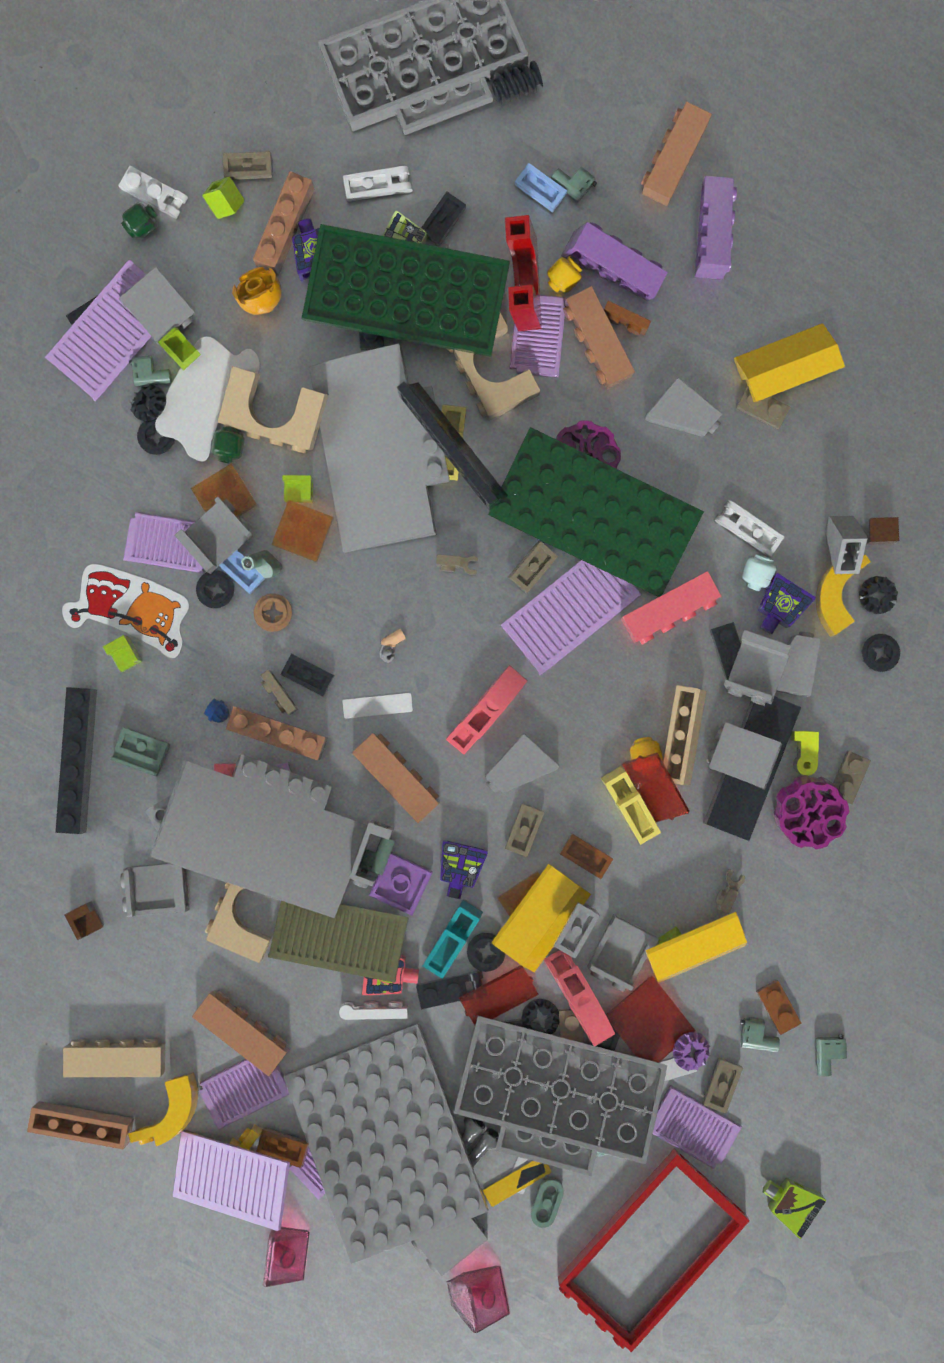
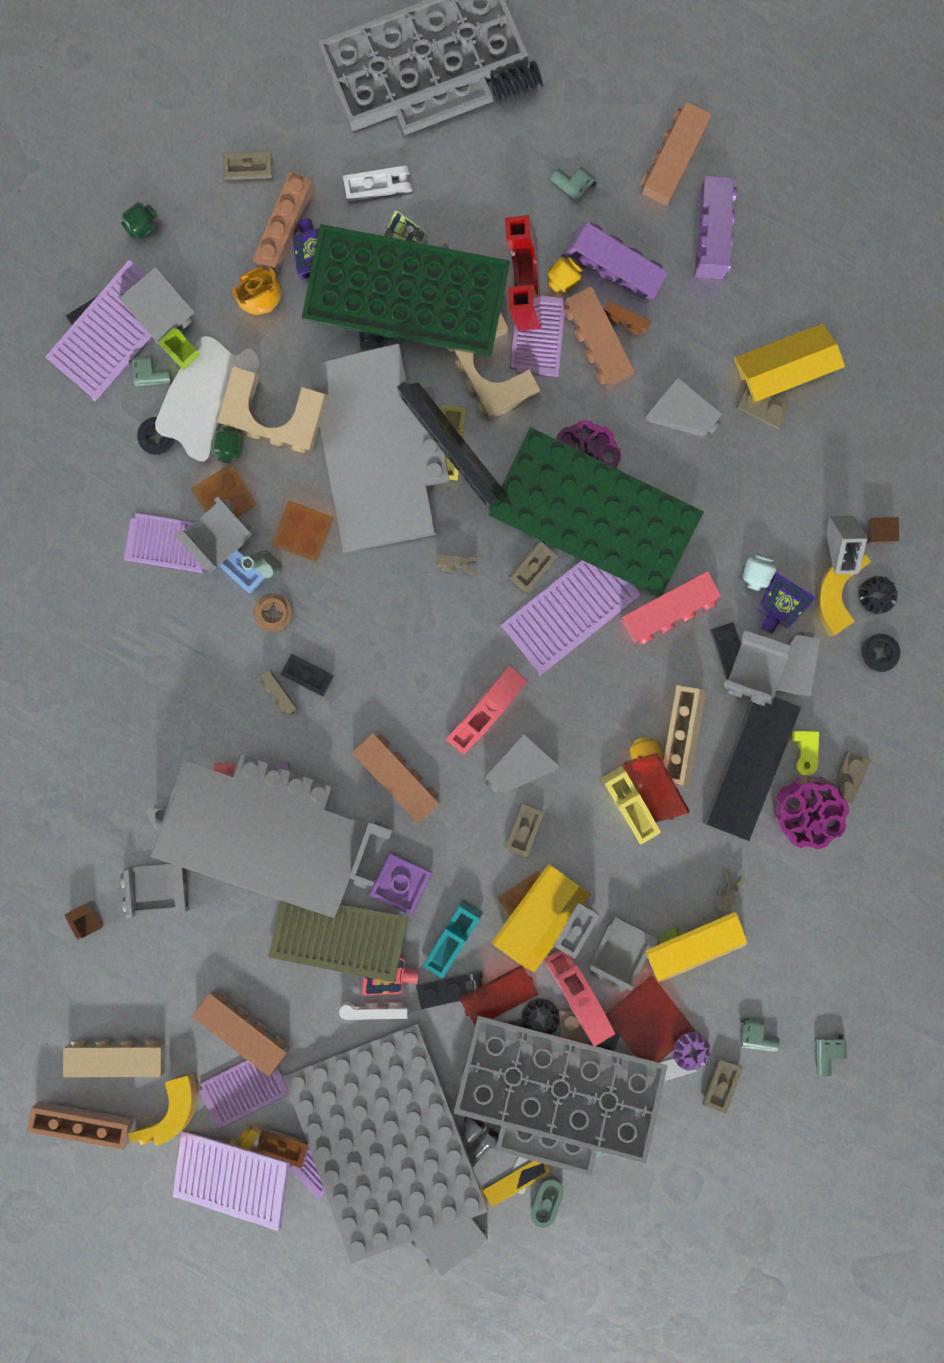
(76, 760): black brick -> none
(123, 653): lime panel -> none
(130, 605): sticker -> none
(140, 751): sand green plate -> none
(152, 191): white plate -> none
(156, 404): black gear -> none
(205, 595): black gear -> none
(217, 711): blue plate -> none
(223, 197): lime panel -> none
(231, 933): tan arch -> none
(276, 733): nougat brick -> none
(286, 1256): clear pink slope -> none
(298, 488): lime panel -> none
(377, 705): white sticker -> none
(377, 861): sand green piece -> none
(388, 645): arm -> none
(443, 218): black plate -> none
(460, 866): torso -> none
(475, 957): black gear -> none
(479, 1297): clear pink slope -> none
(540, 187): light blue plate -> none
(586, 856): dark orange plate -> none
(686, 1280): red door -> none
(694, 1128): lavender window -> none
(744, 755): light grey panel -> none
(750, 528): white plate -> none
(778, 1007): dark orange plate -> none
(794, 1204): lime torso -> none

